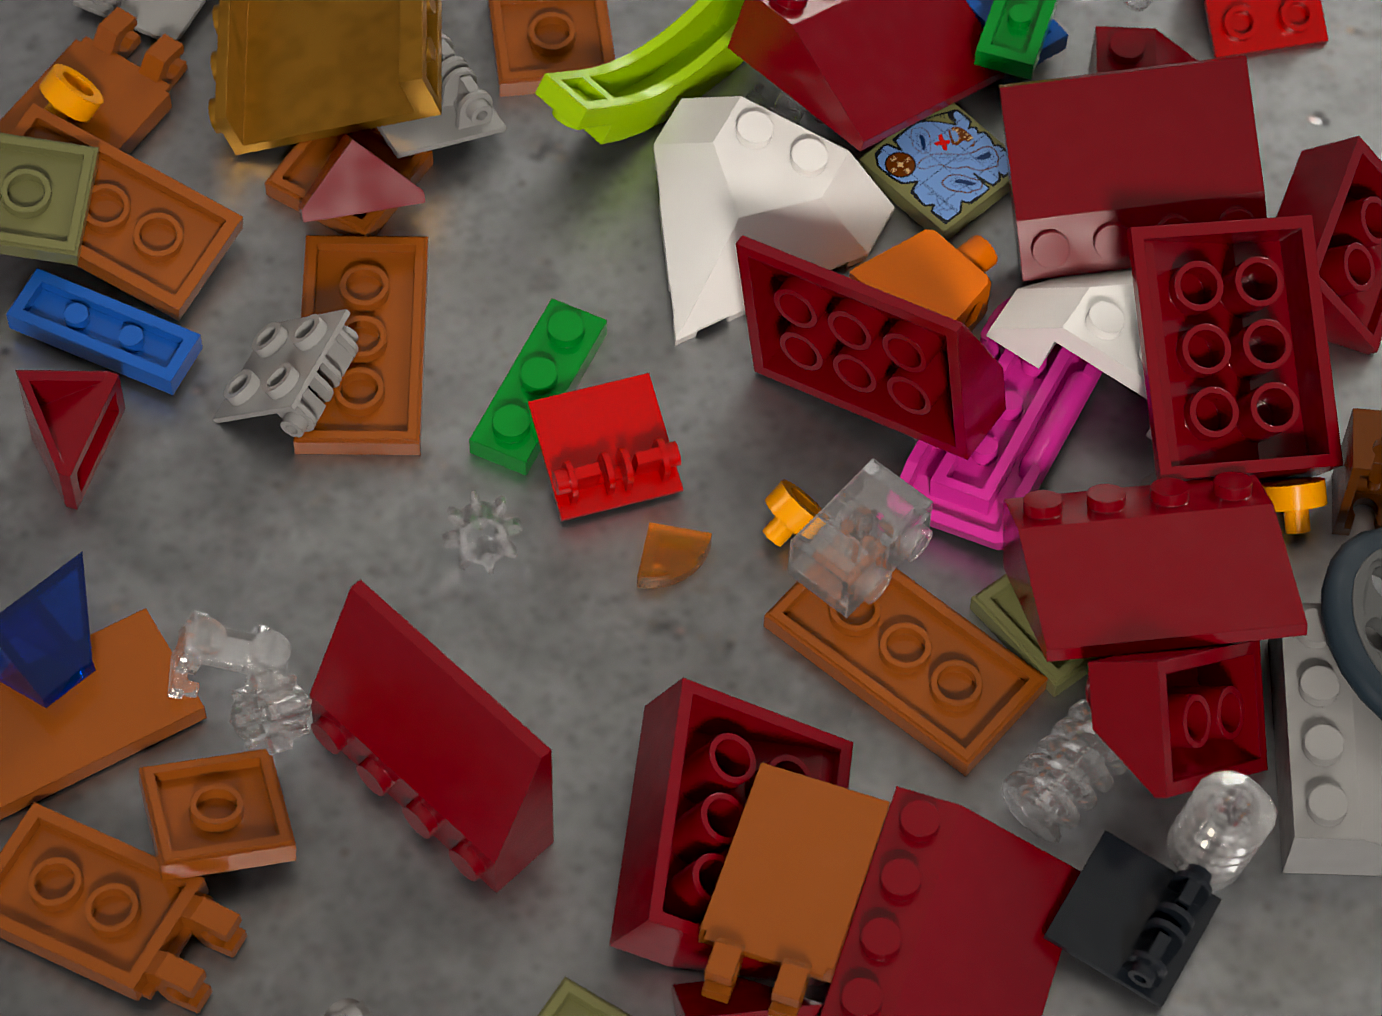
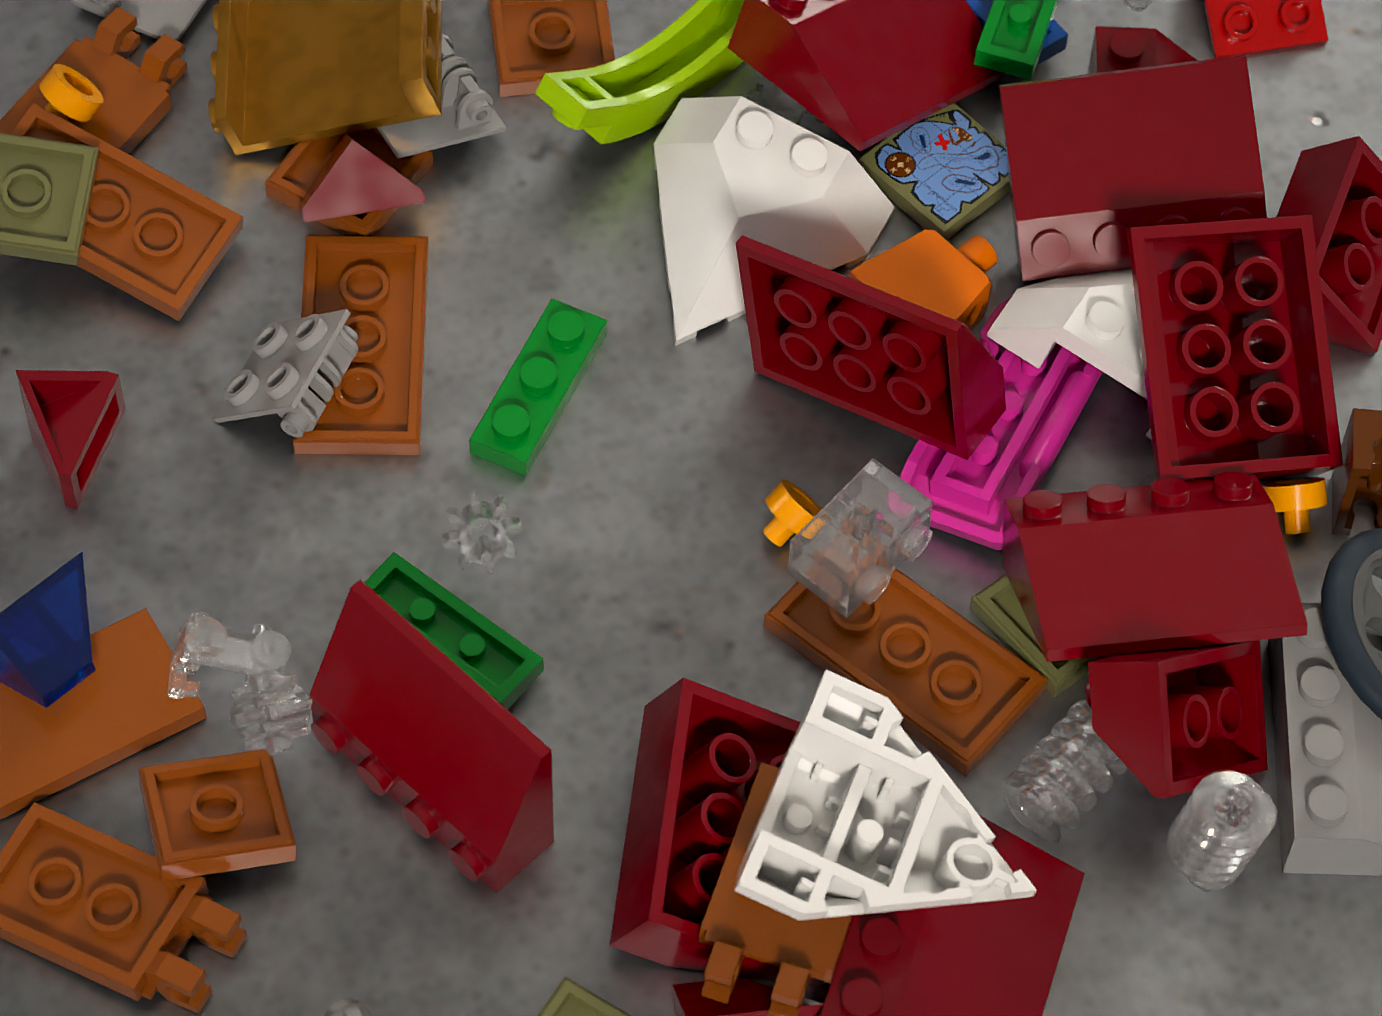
(104, 331): blue plate -> none
(463, 634): none -> green plate
(606, 446): red hinge -> none
(671, 555): clear orange tile -> none
(867, 820): none -> white wedge
(1134, 917): black hinge -> none

